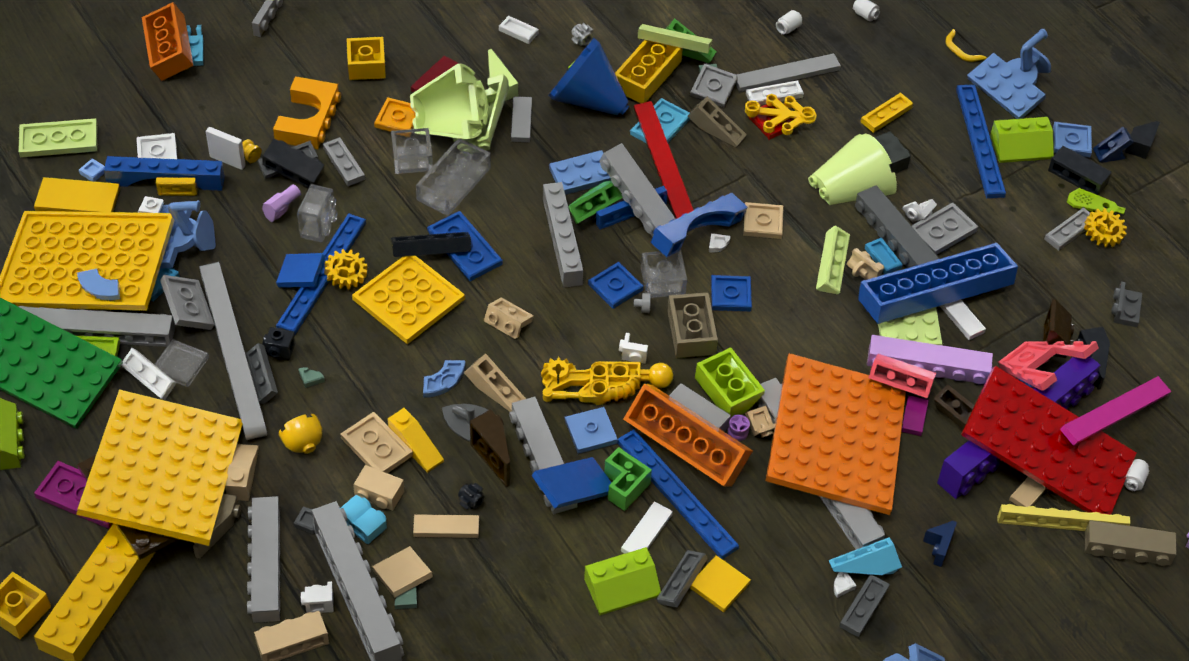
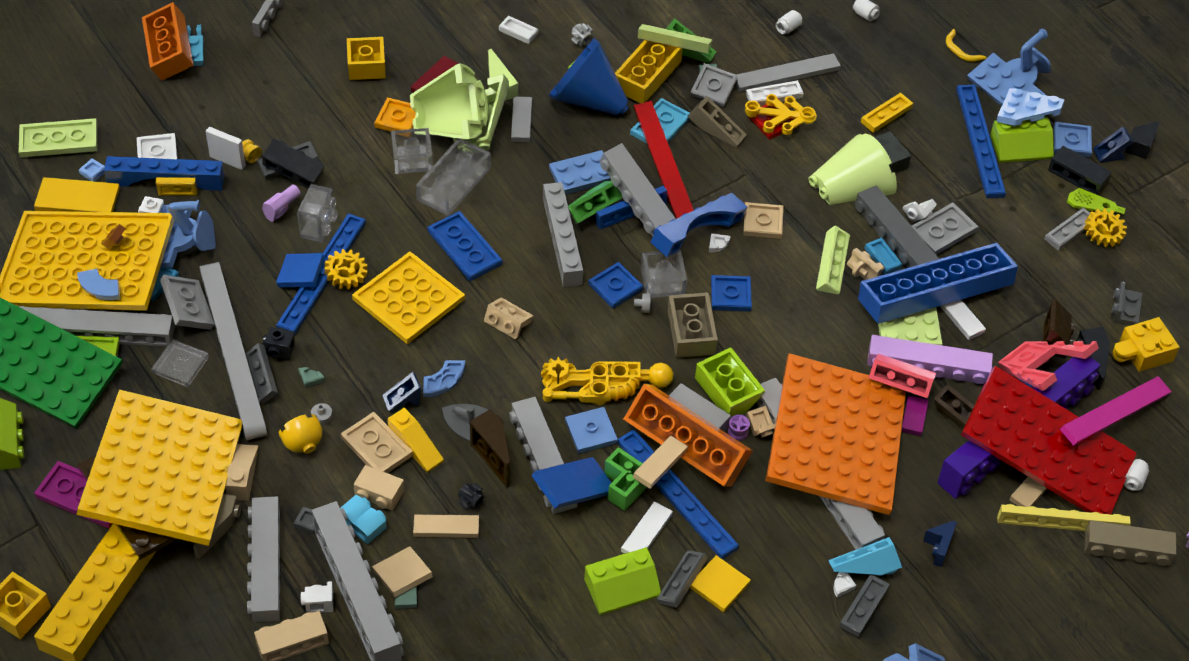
(114, 237): none -> dark orange plate
(148, 373): white tile -> none
(313, 93): light orange arch -> none
(323, 413): none -> light grey tile
(343, 161): light grey plate -> none
(403, 392): none -> dark blue slope
(431, 244): black slope -> none
(493, 382): tan slope -> none
(632, 351): white bracket -> none
(660, 462): none -> tan tile
(1026, 105): none -> light blue plate
(1146, 345): none -> yellow brick

